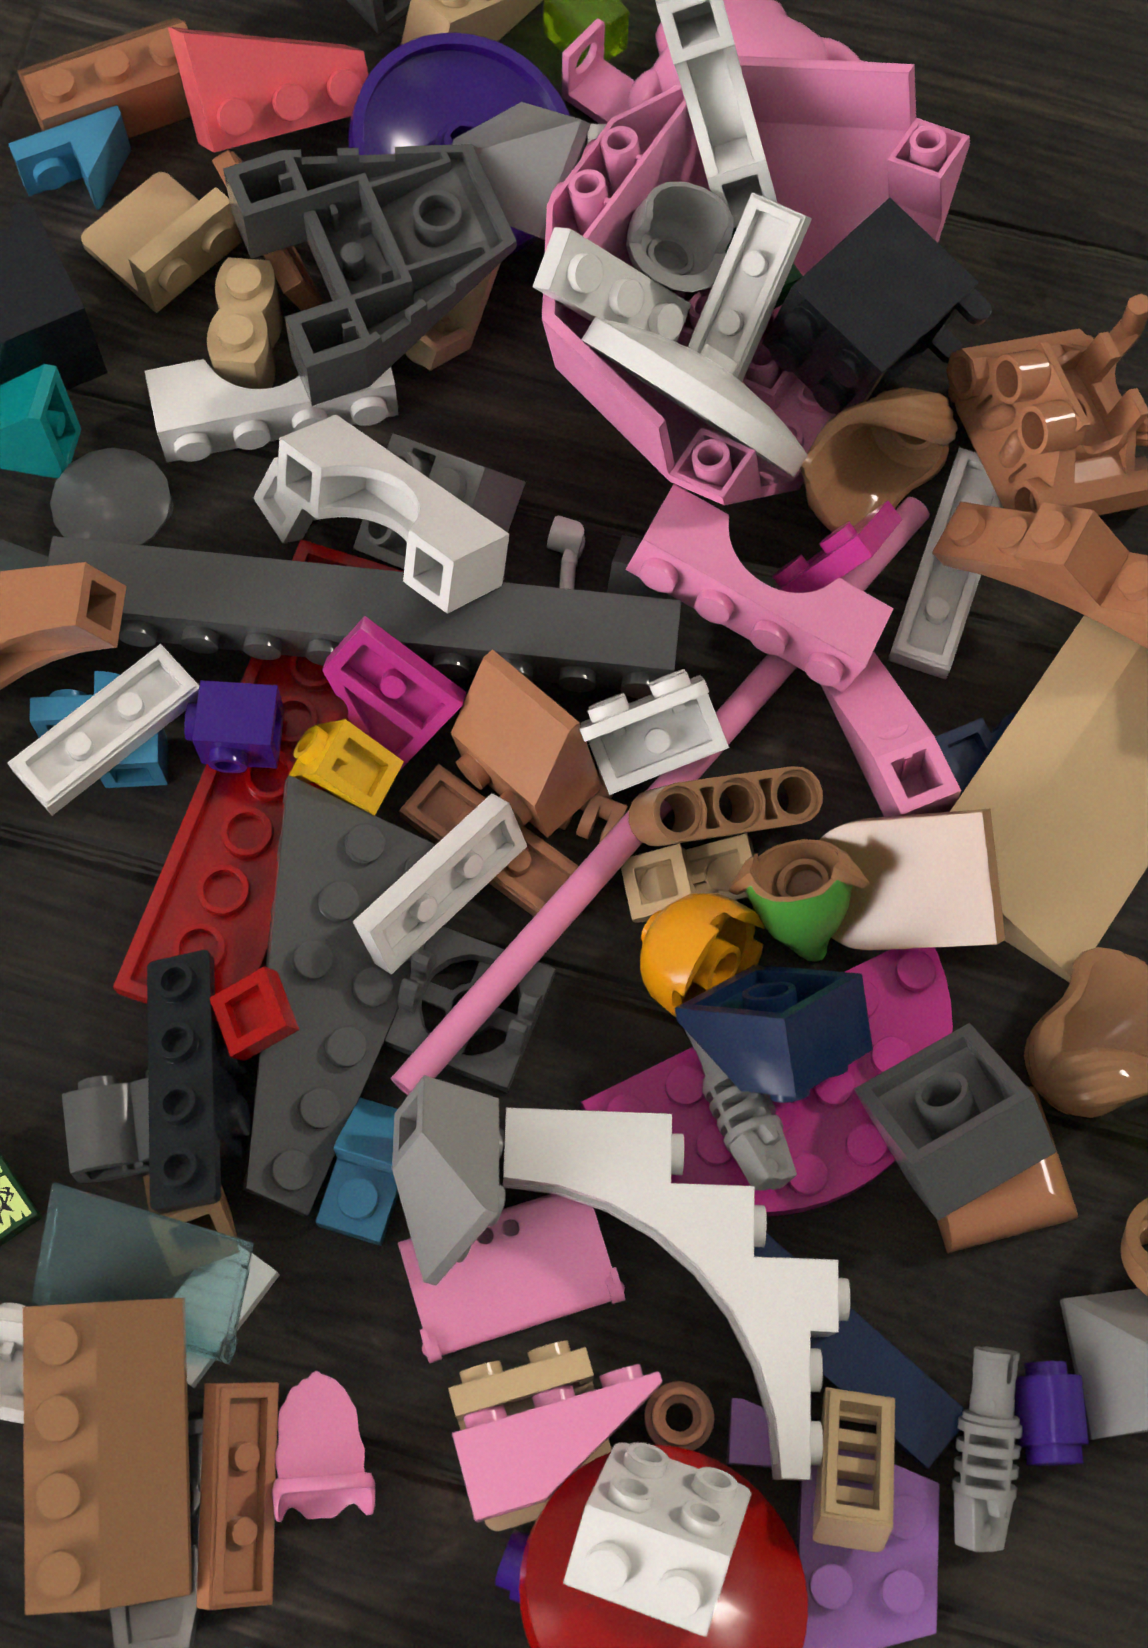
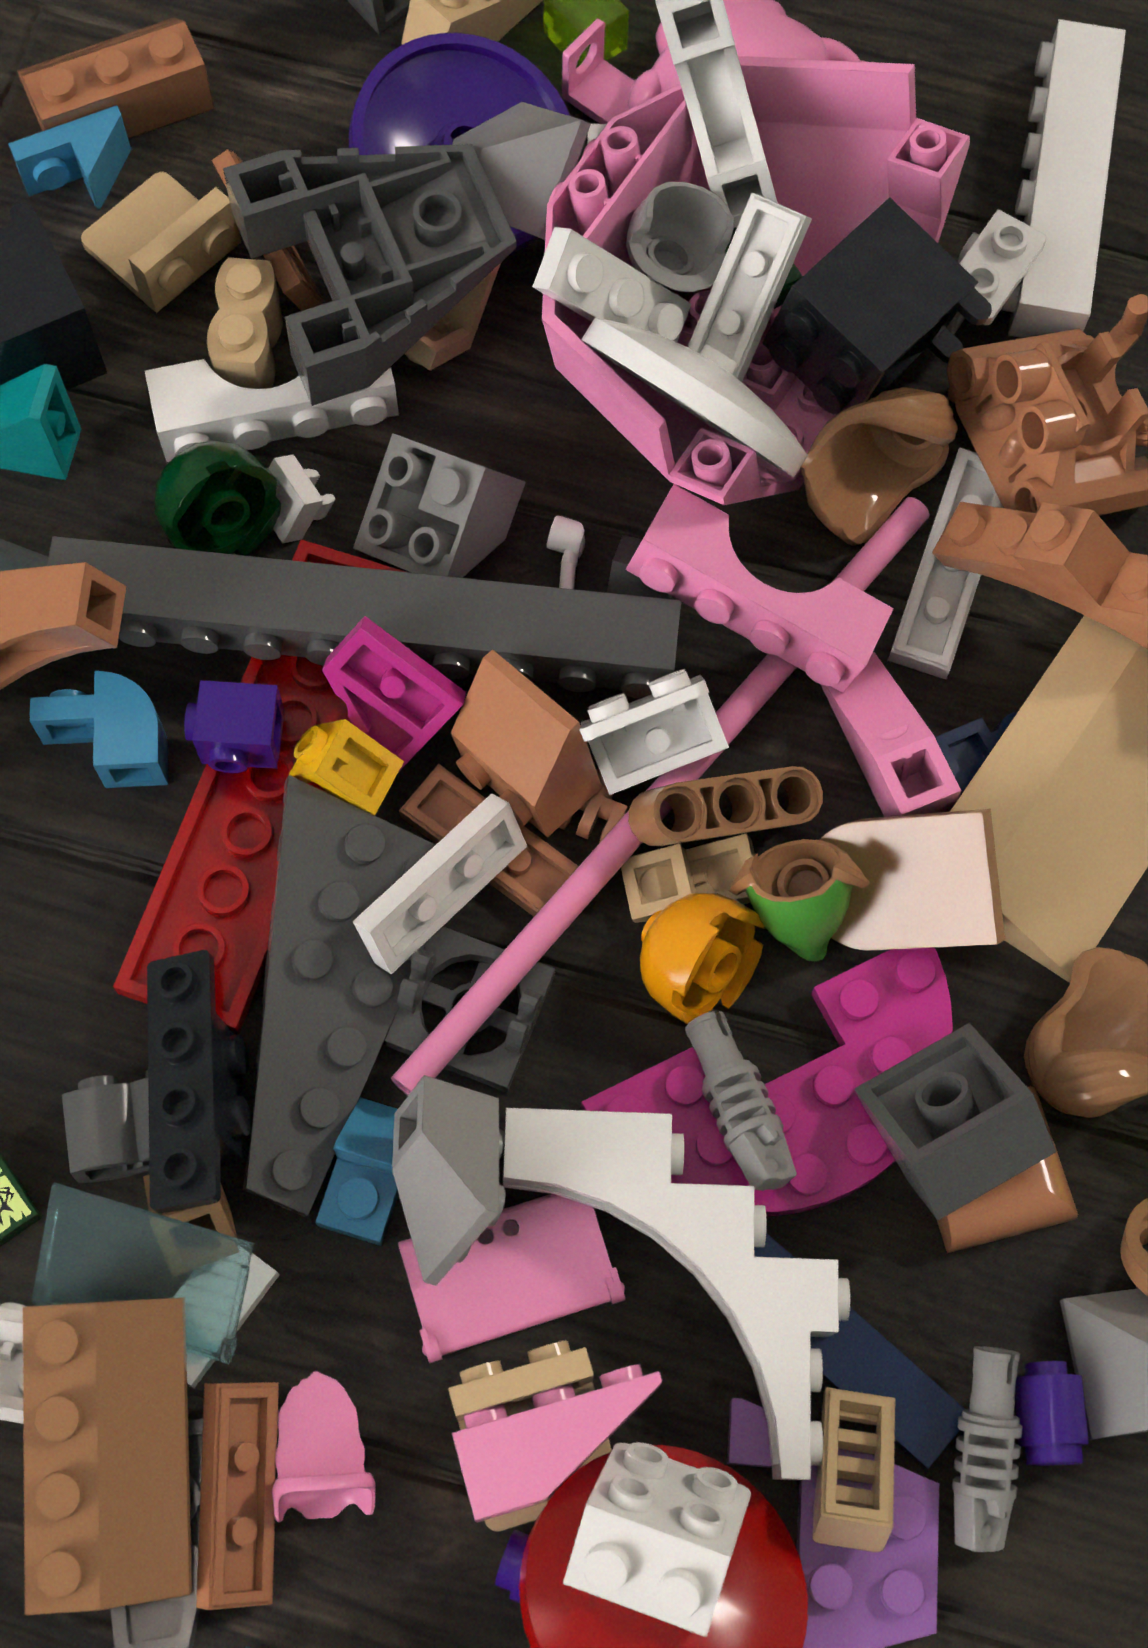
(105, 729): white tile -> none
(111, 498): dark grey dish -> none
(216, 499): none -> dark green cylinder
(254, 1013): red plate -> none
(263, 86): coral wedge -> none
(344, 473): white arch -> none
(688, 1396): nougat plate -> none
(781, 1028): dark blue slope -> none
(840, 552): dark pink wing -> none
(999, 260): none -> white bracket
(1067, 176): none -> white brick

